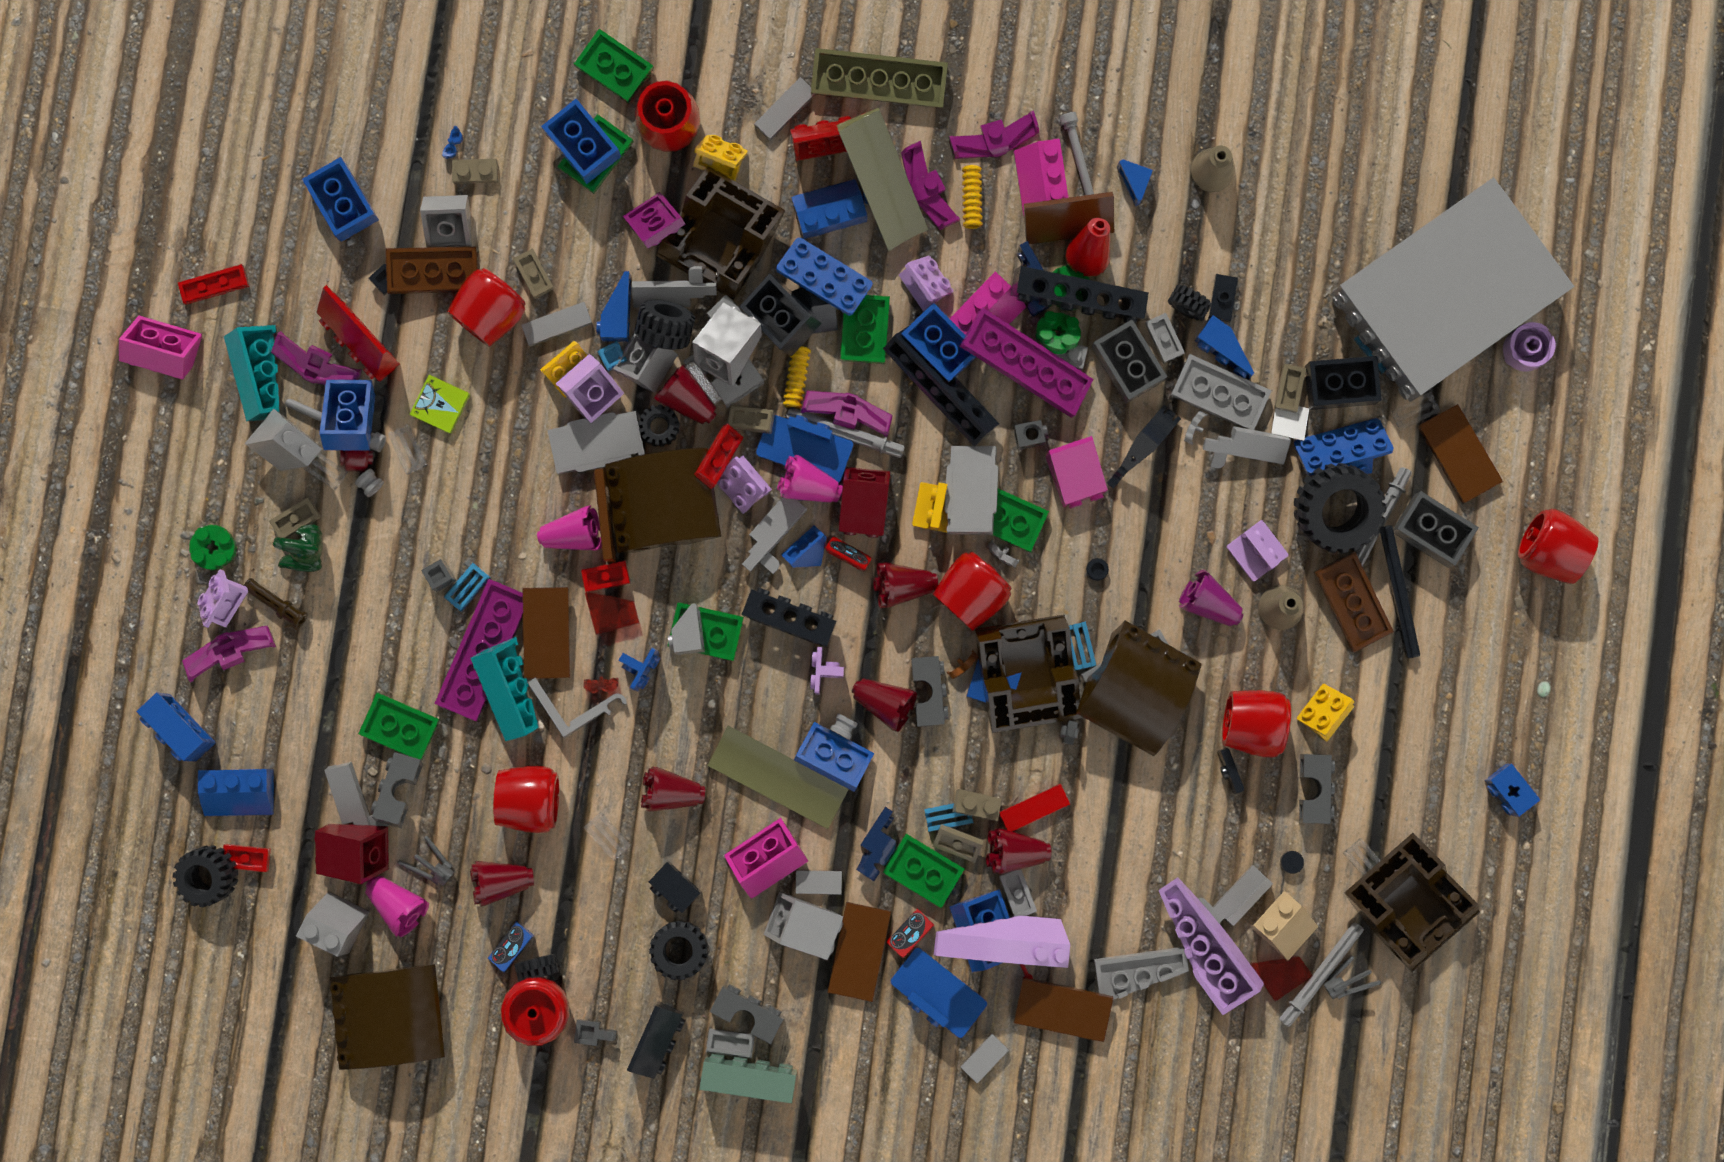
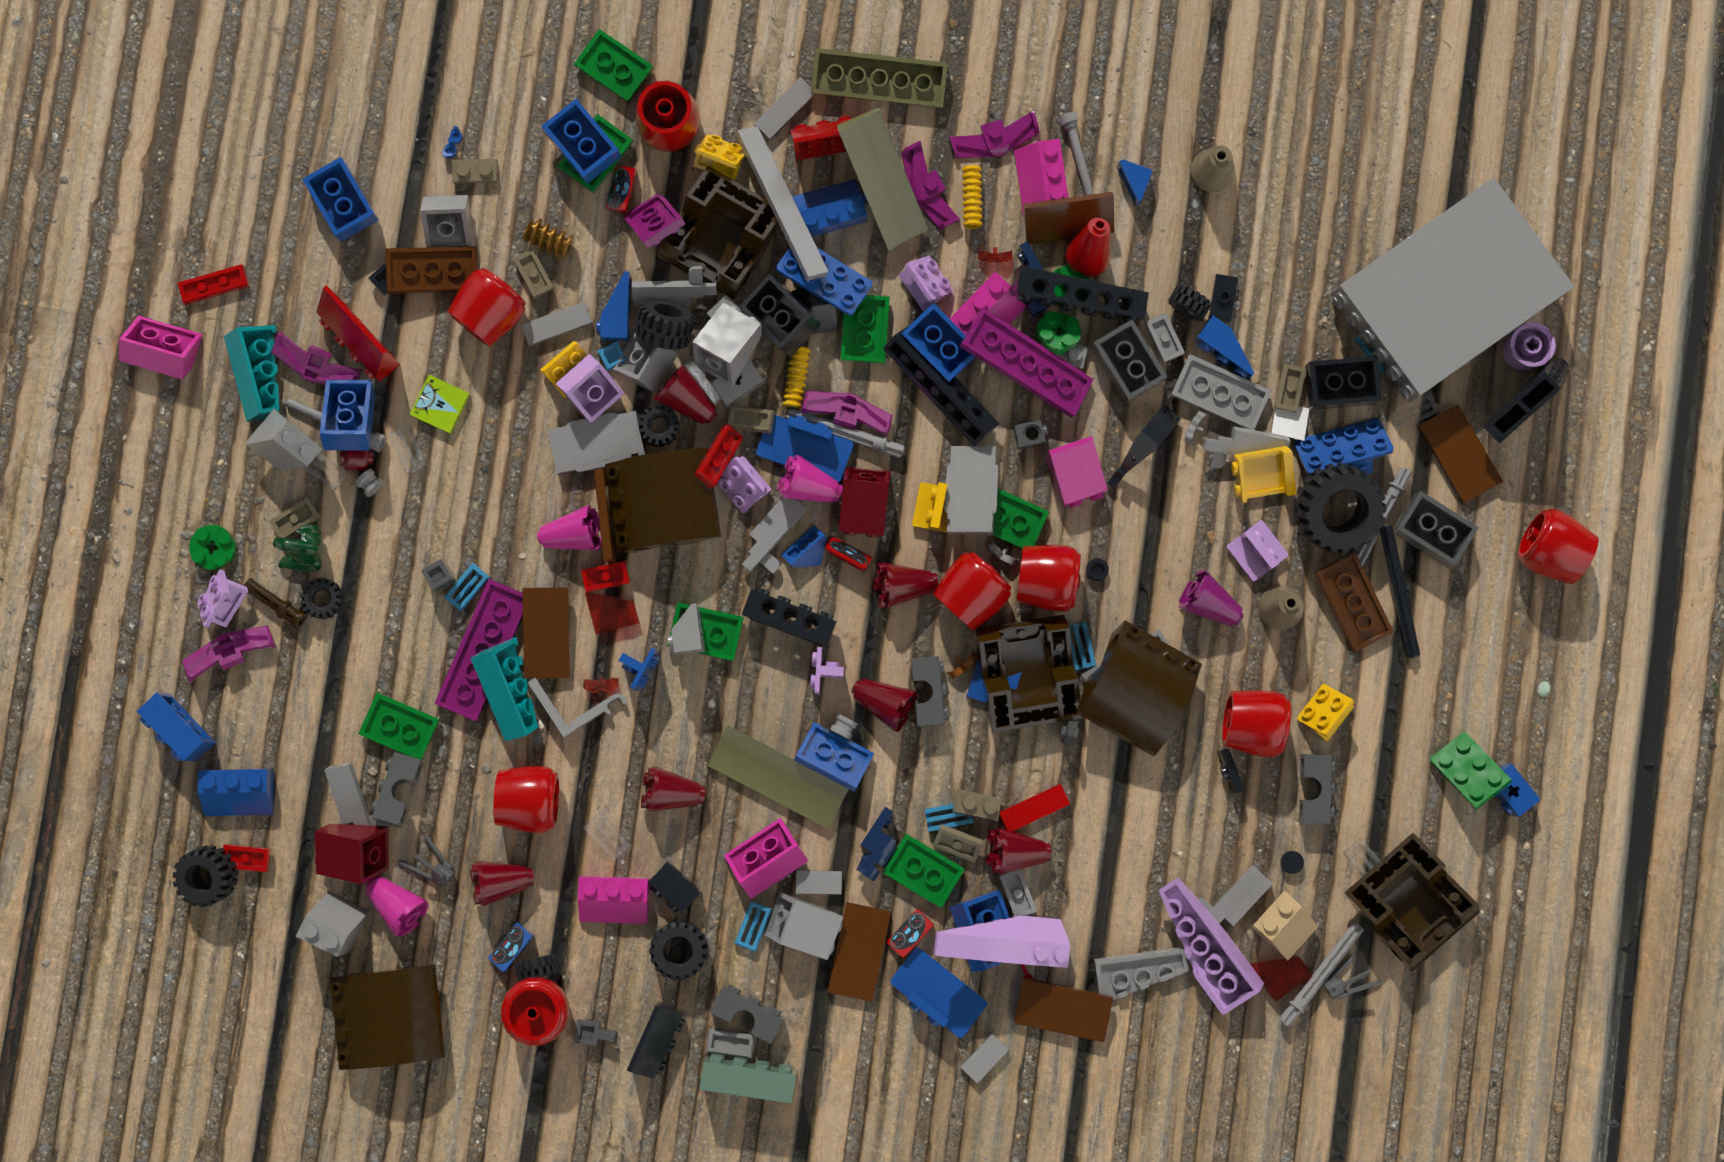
(335, 598): none -> black tyre
(548, 239): none -> pearl gold piece
(613, 899): none -> dark pink slope
(621, 189): none -> slope
(746, 944): none -> dark azure tile
(782, 203): none -> light grey tile
(994, 257): none -> clear red piece
(1049, 577): none -> red piece
(1264, 473): none -> yellow panel
(1470, 770): none -> green plate
(1528, 399): none -> black slope

